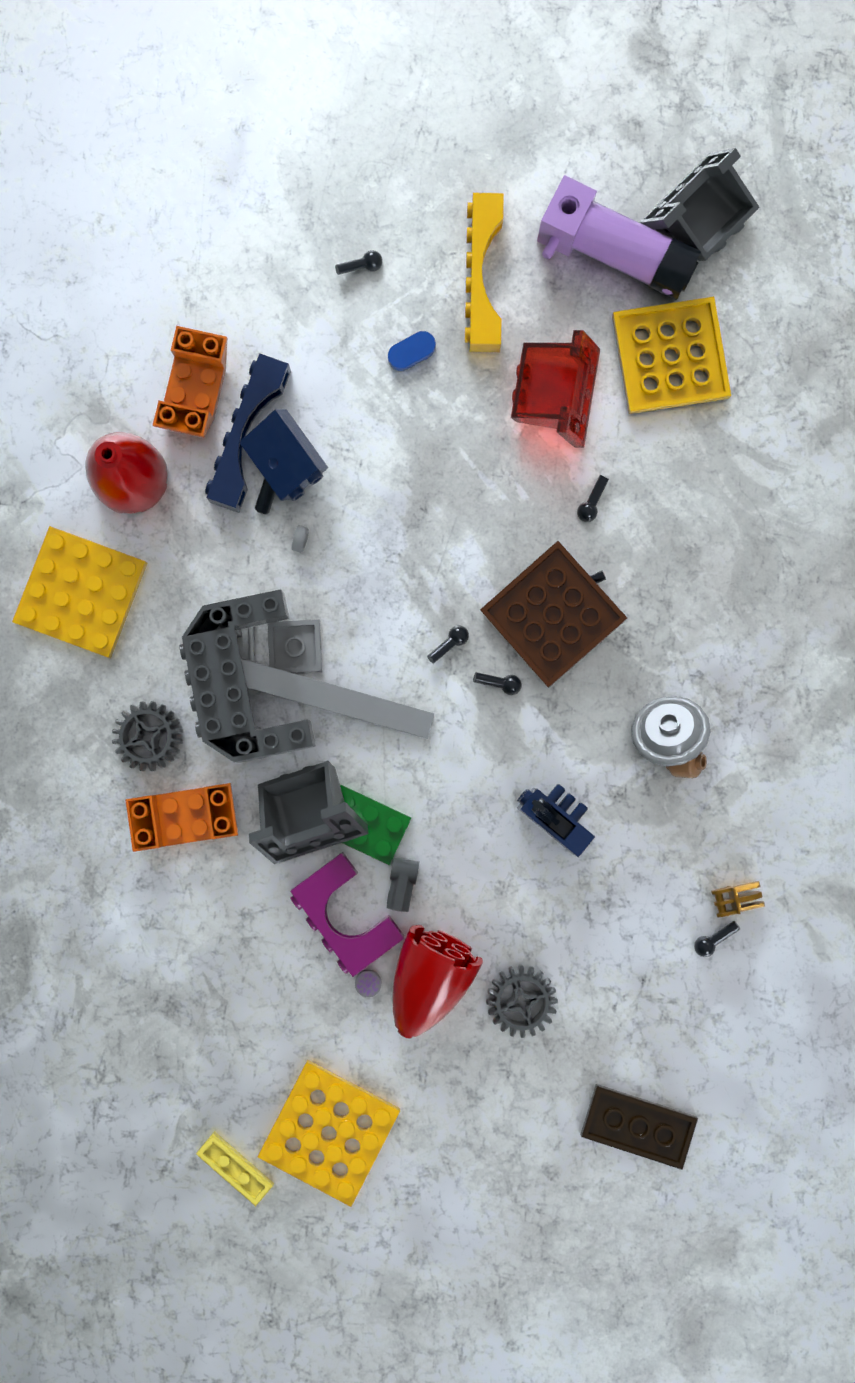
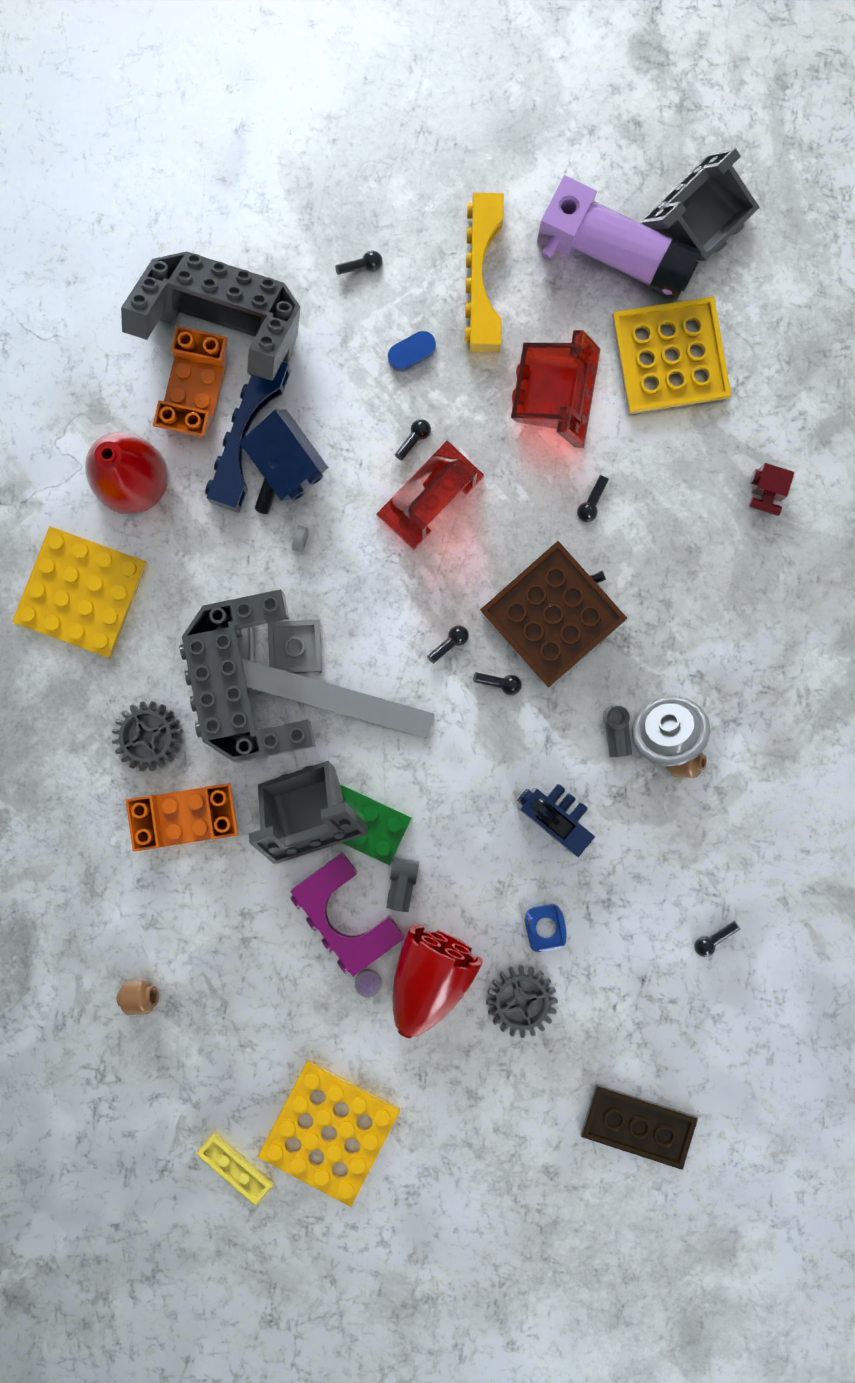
(137, 997): none -> medium nougat head
(221, 296): none -> dark grey wedge
(419, 430): none -> black bar
(429, 493): none -> clear red windscreen
(537, 942): none -> blue piece
(618, 735): none -> dark grey piece
(735, 899): pearl gold arm -> none
(772, 484): none -> dark red brick

